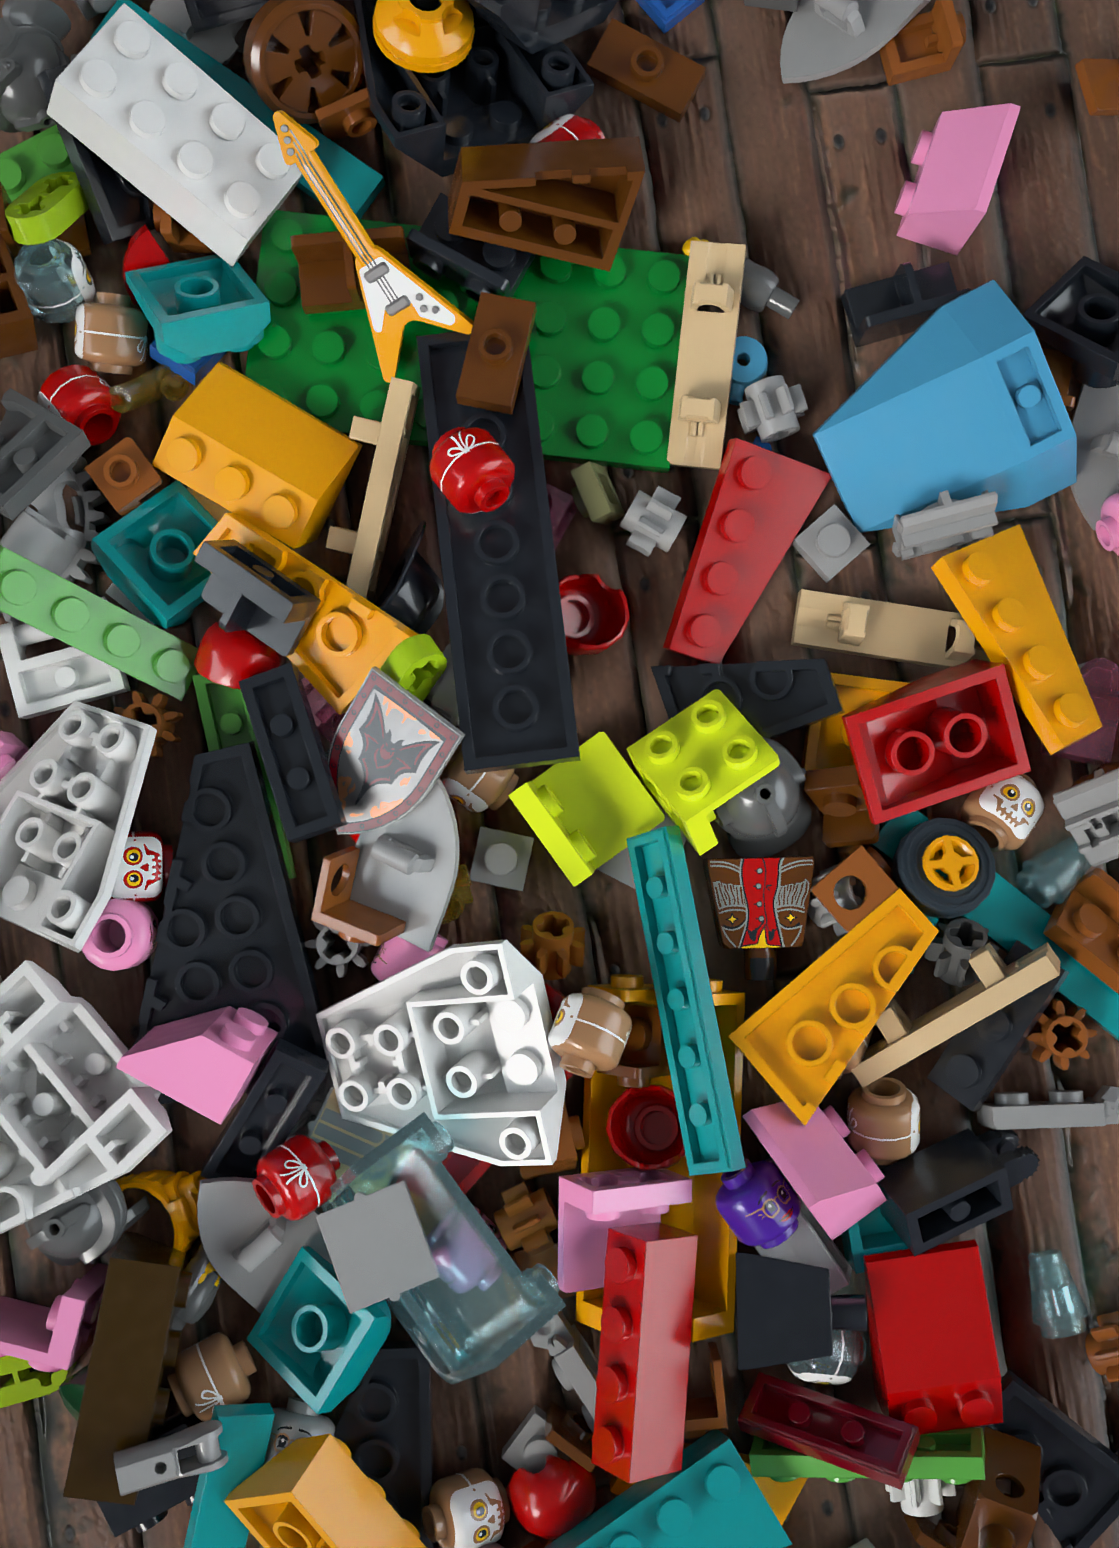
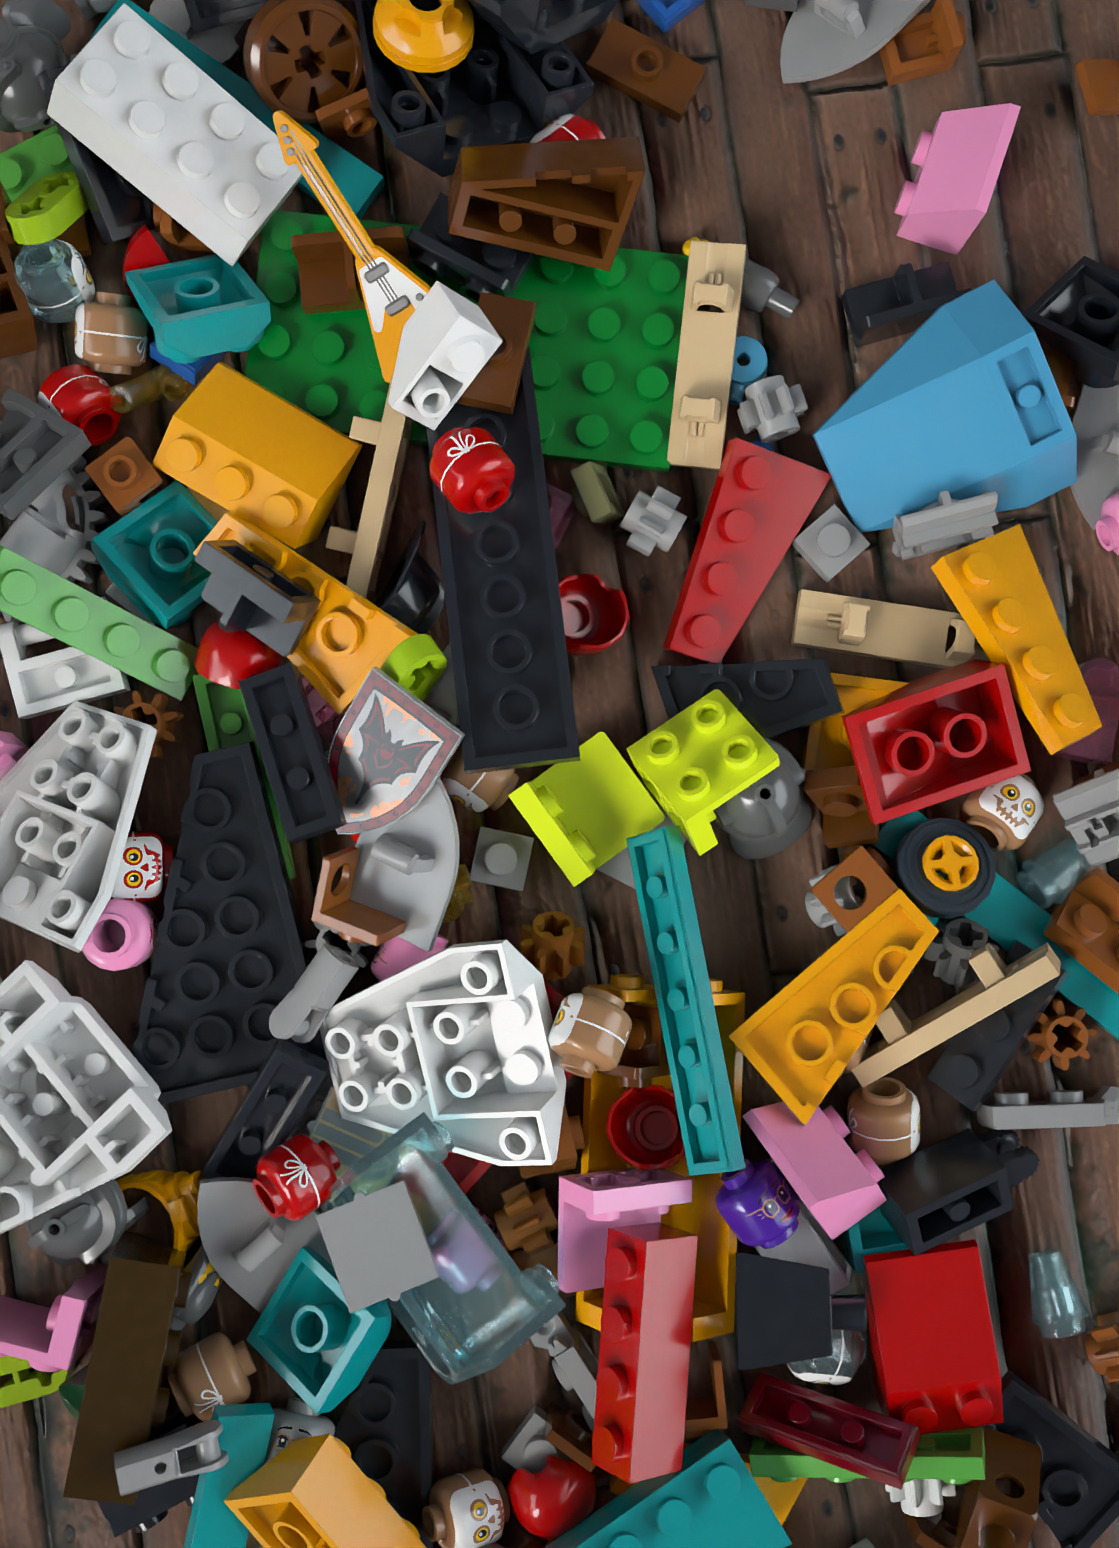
(202, 1058): bright pink slope -> none
(313, 995): none -> light grey bar
(440, 355): none -> white slope
(759, 906): torso -> none

